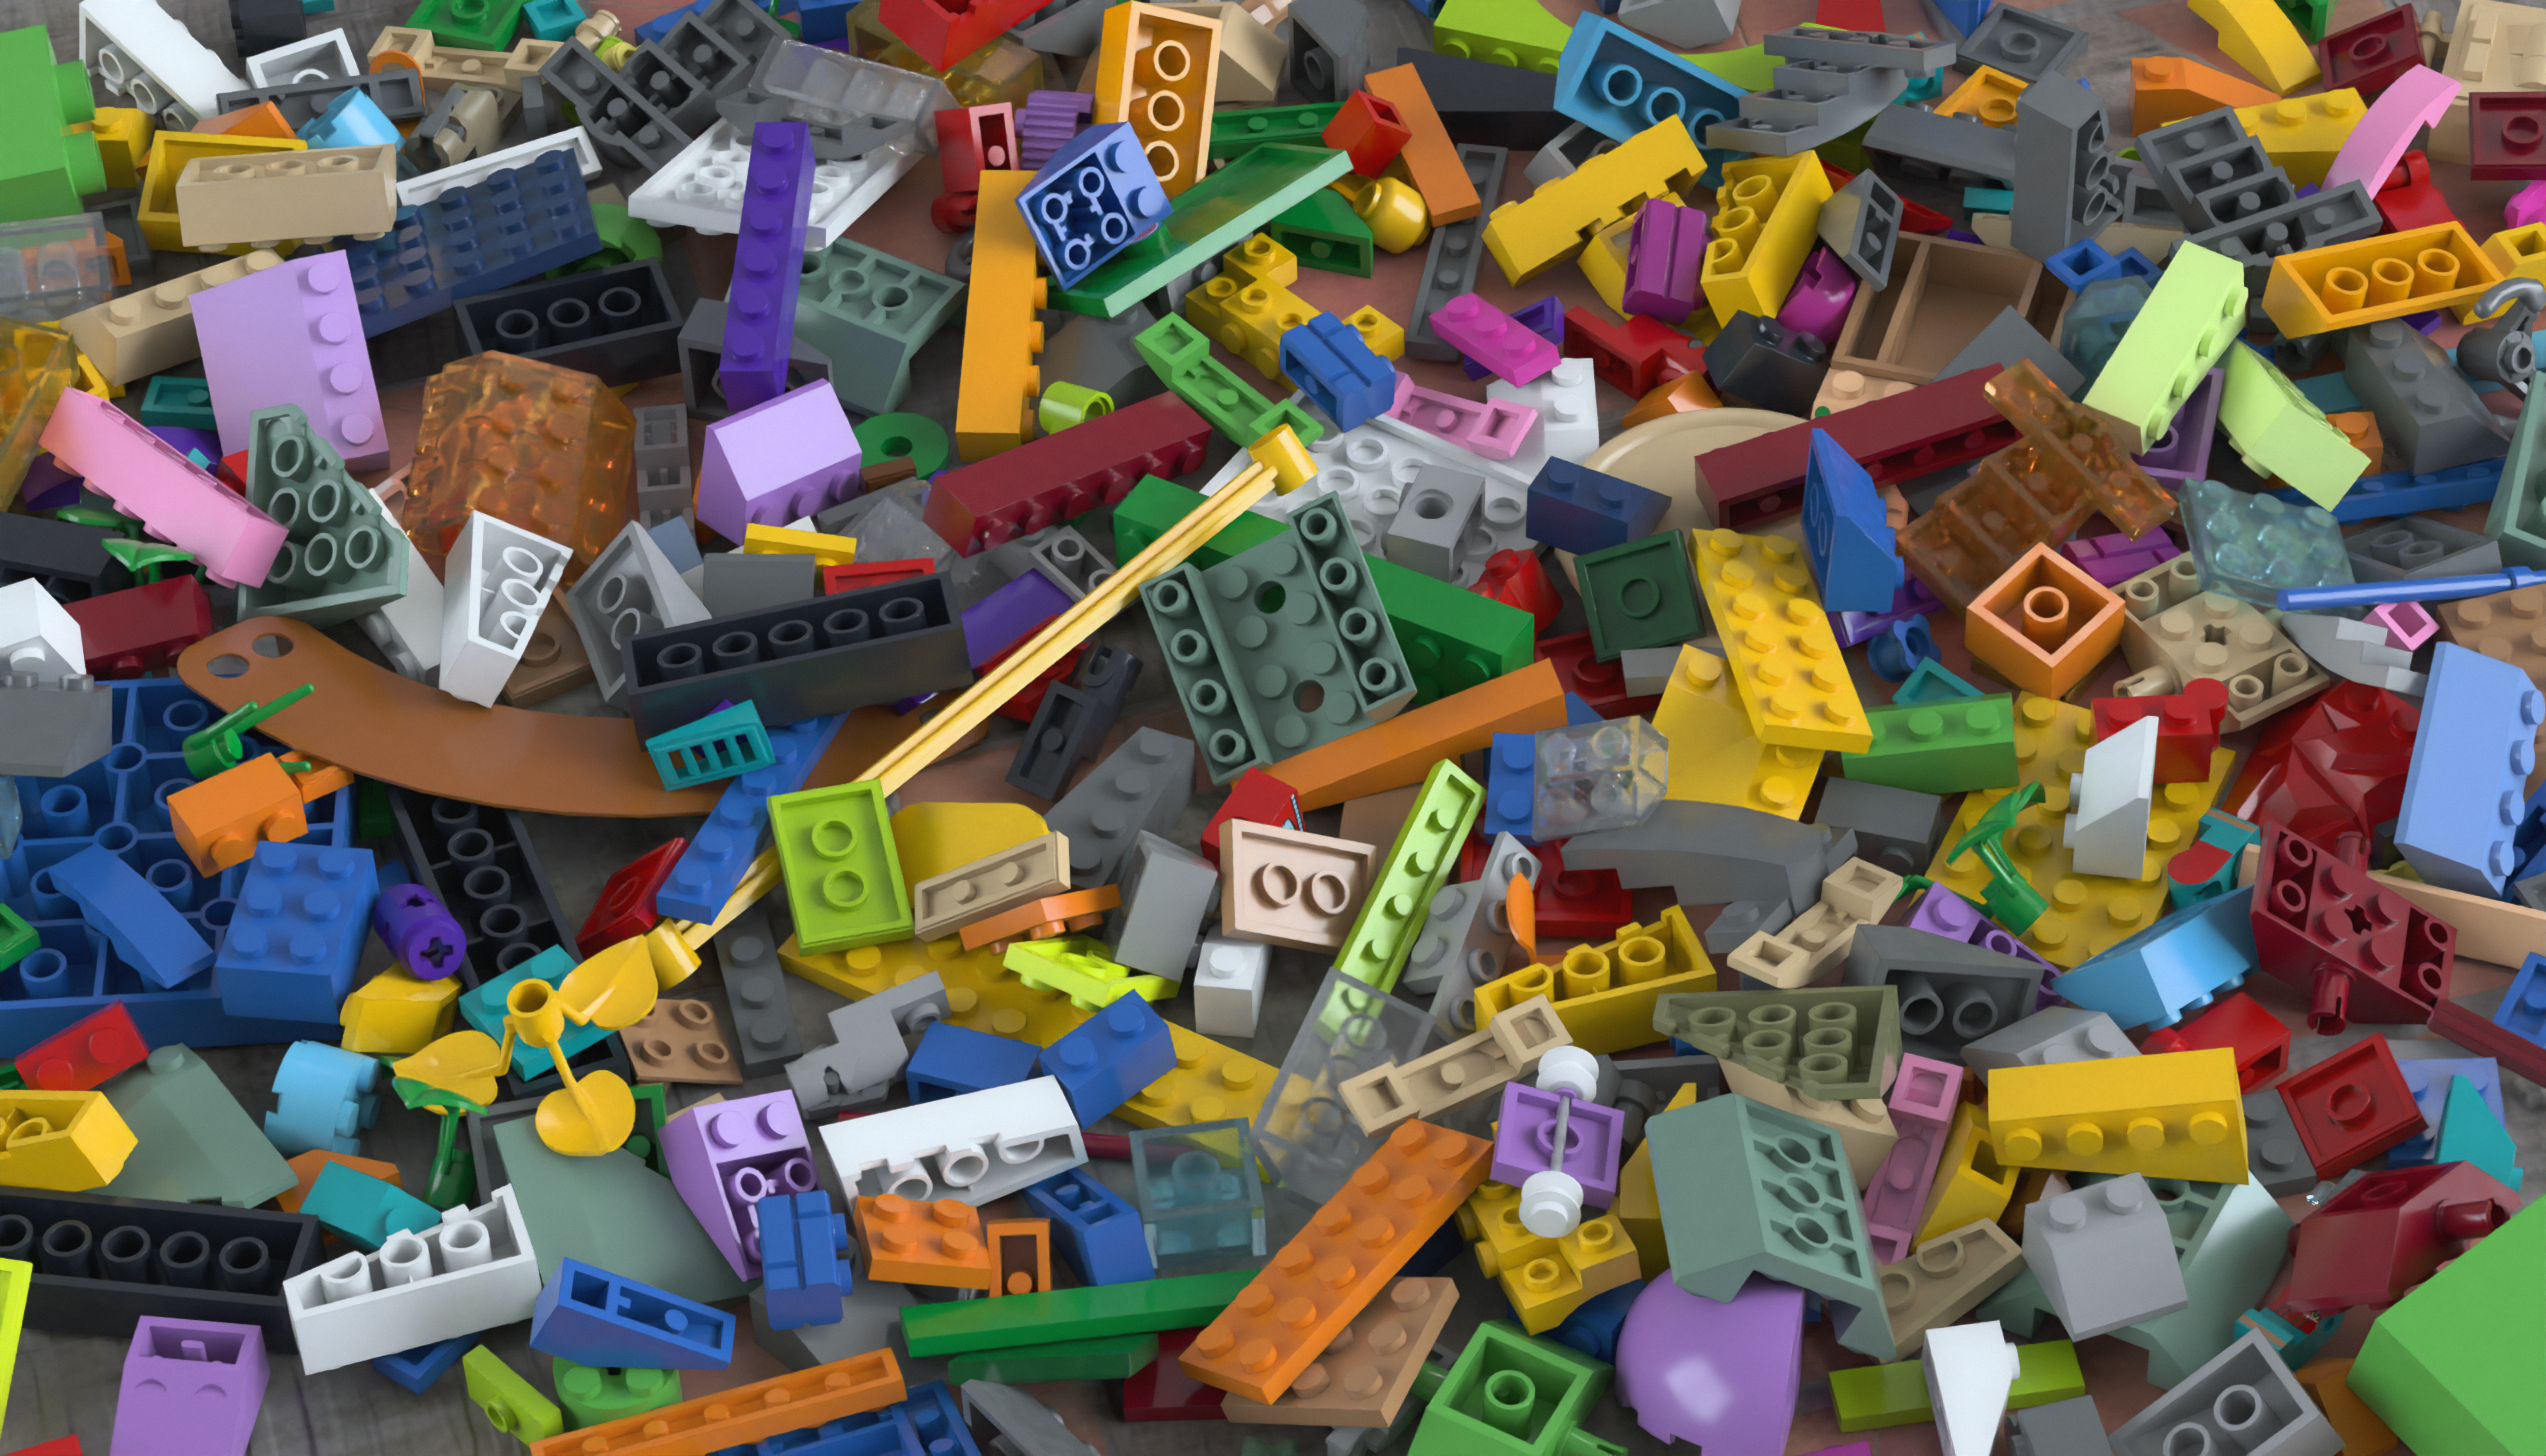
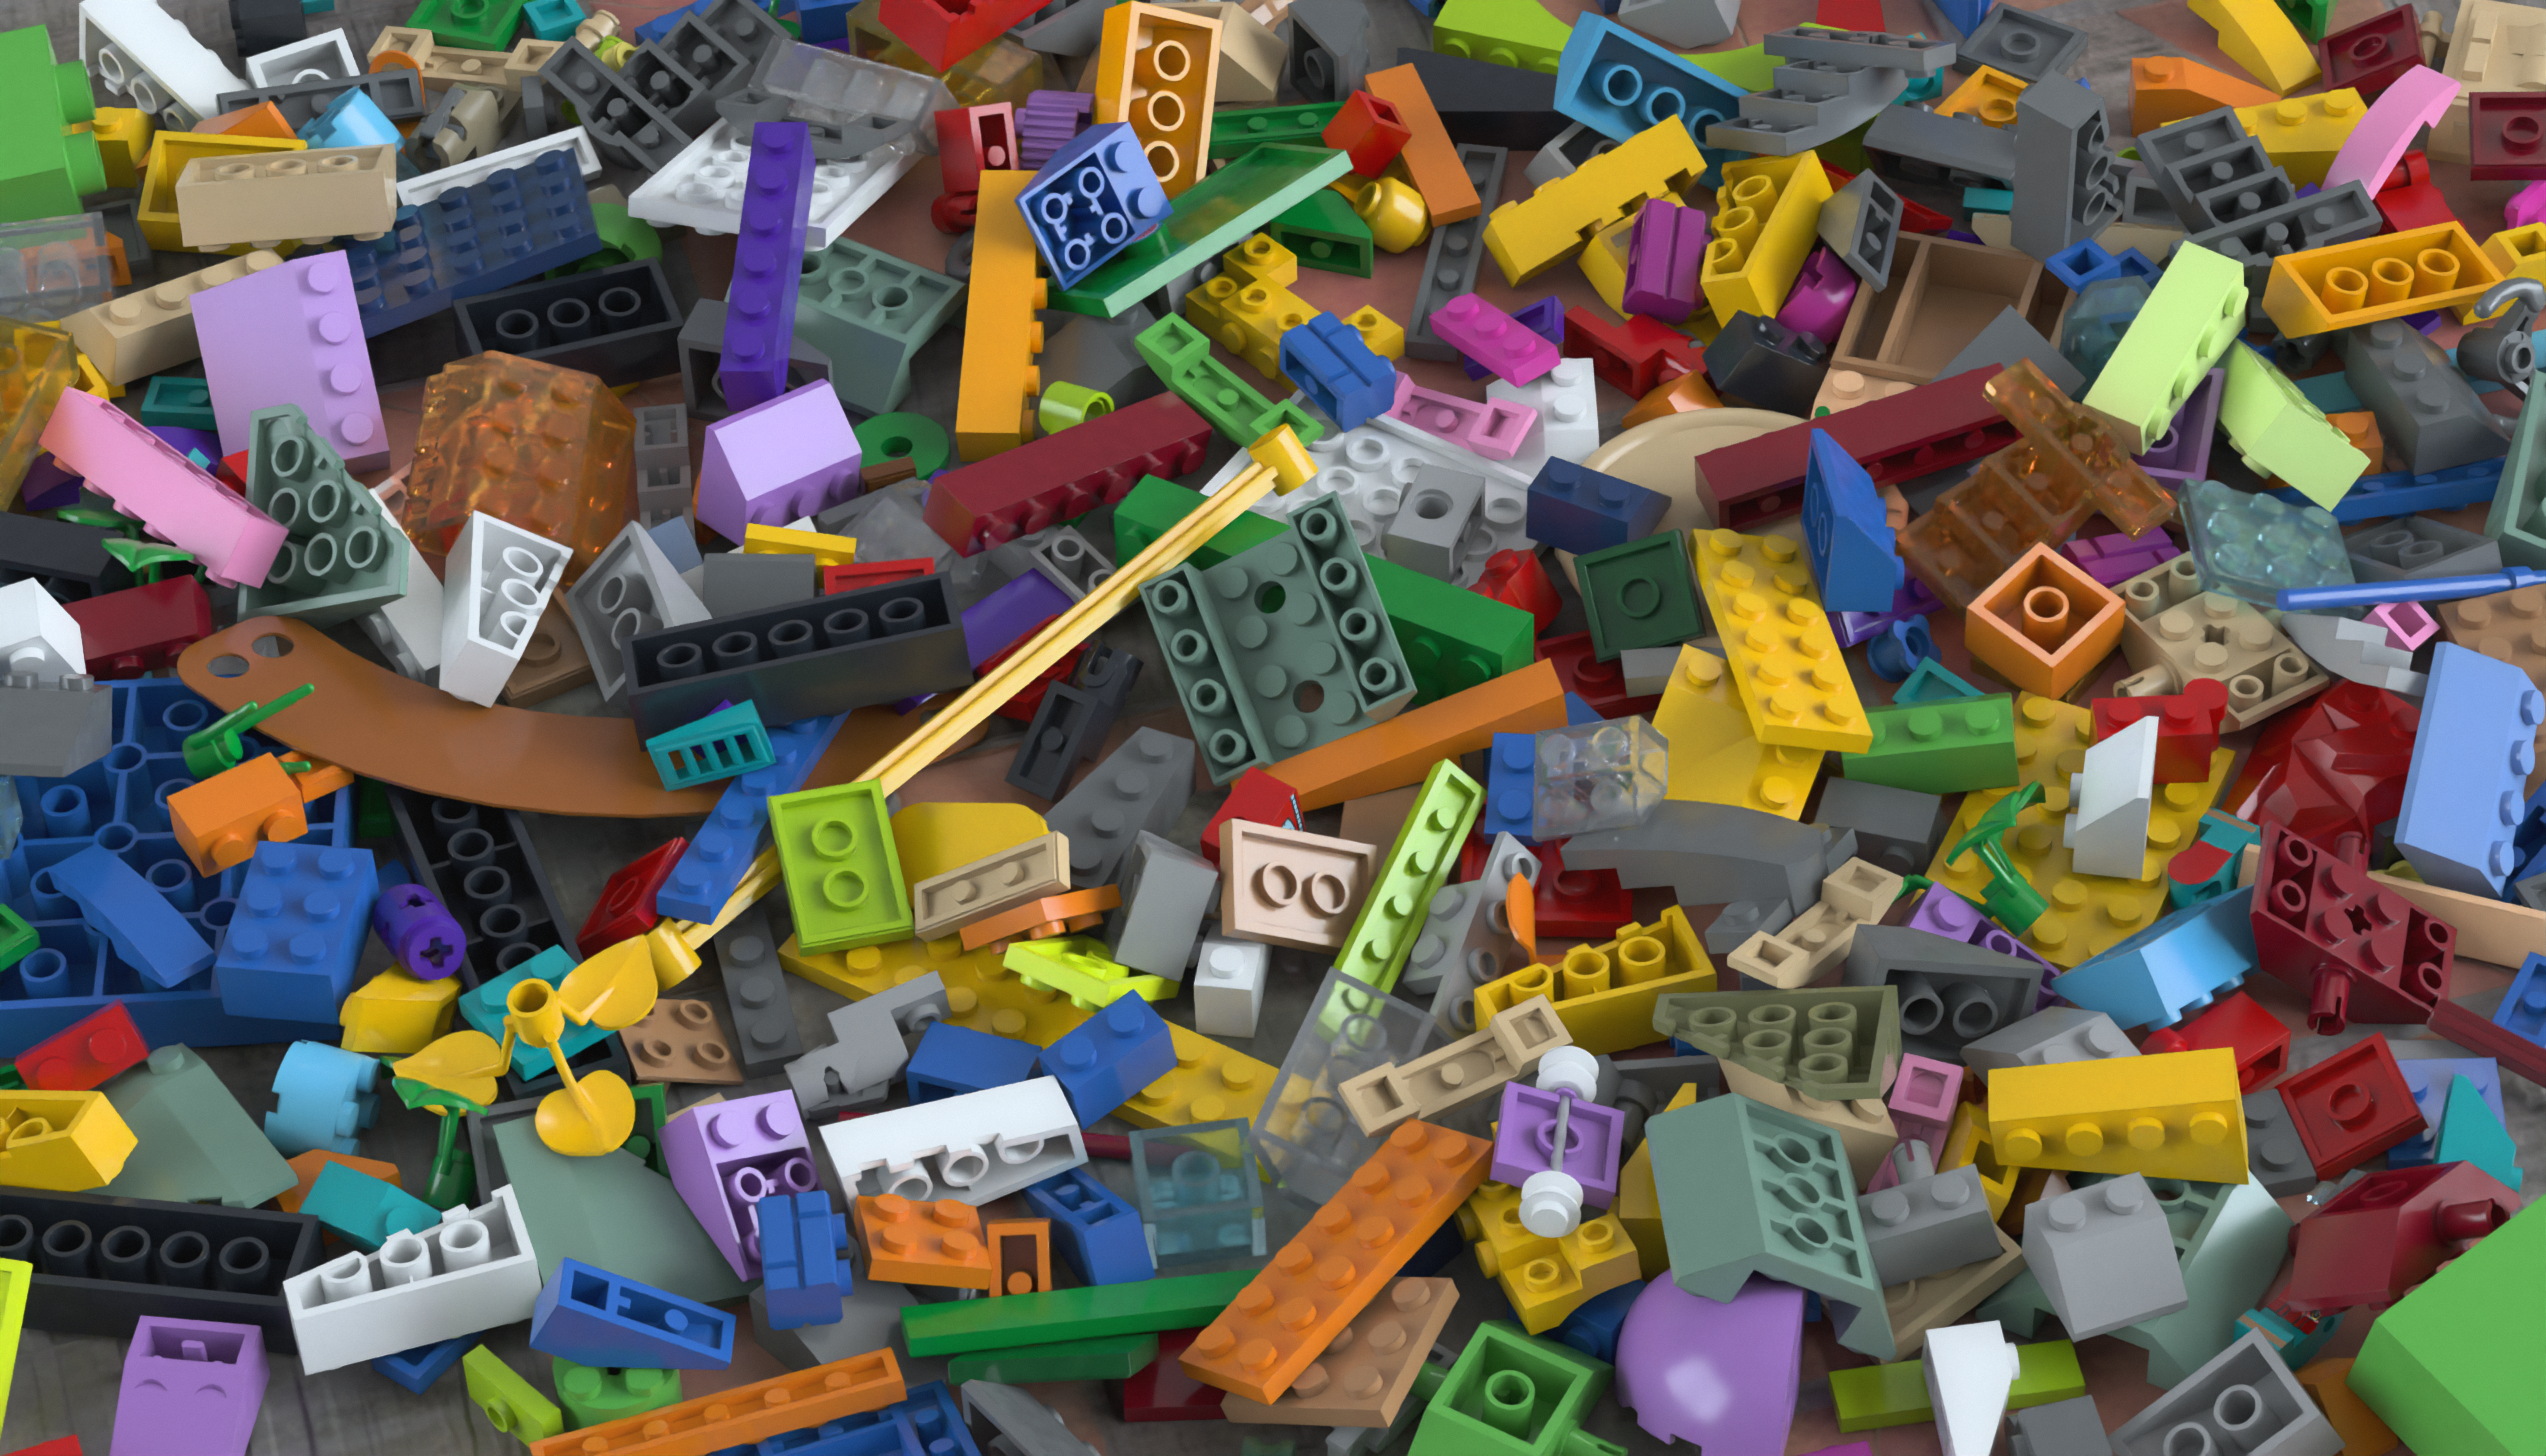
(1927, 1219): none -> light grey brick

